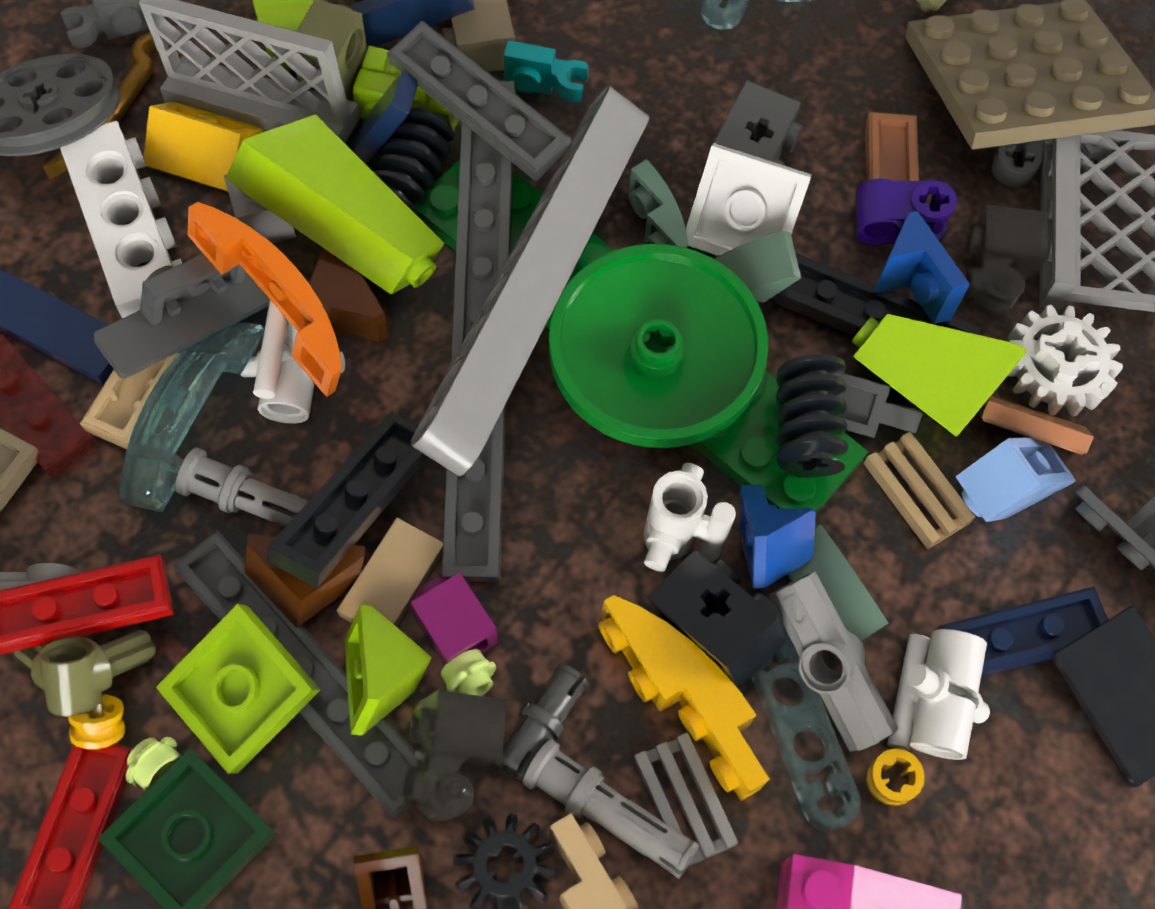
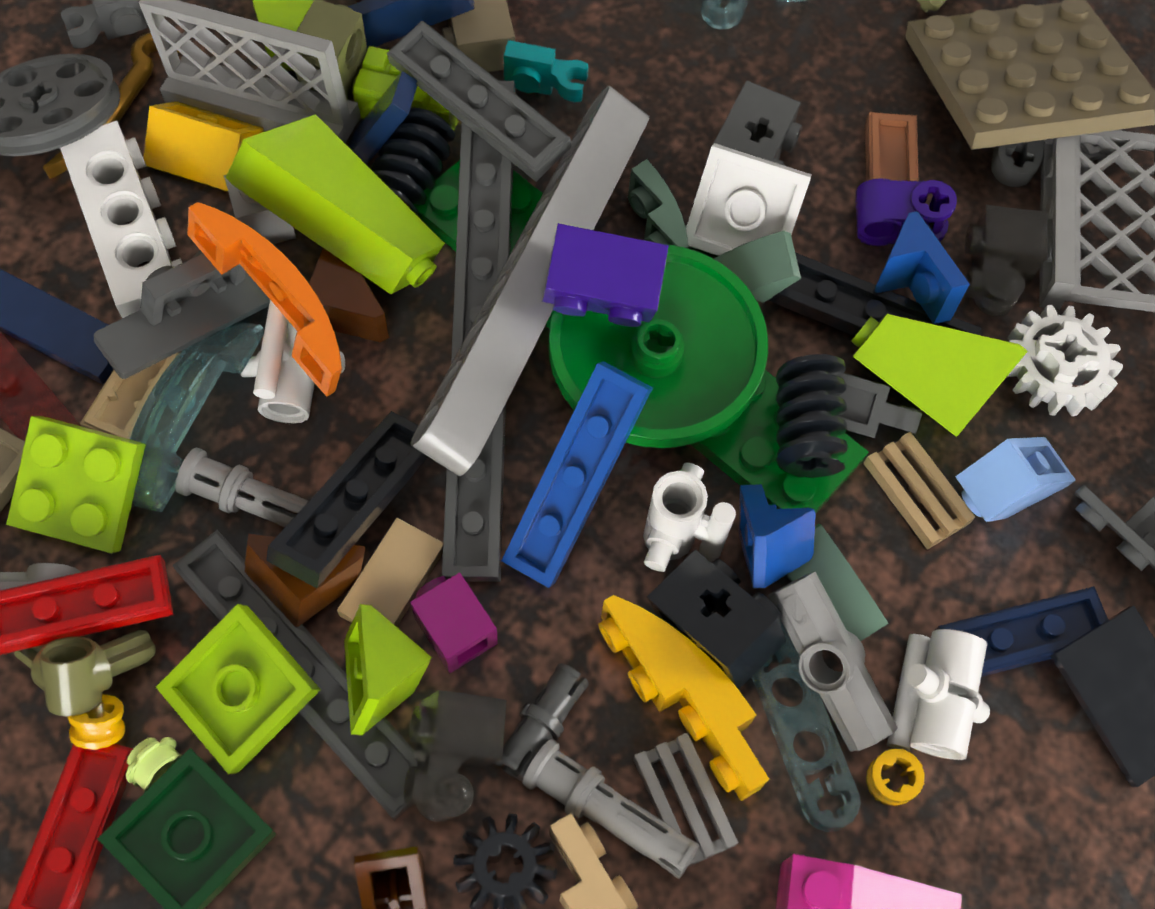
(75, 484): none -> lime plate
(469, 673): yellowish green plate -> none
(576, 473): none -> blue plate
(605, 275): none -> dark purple brick
(1036, 424): nougat tile -> none

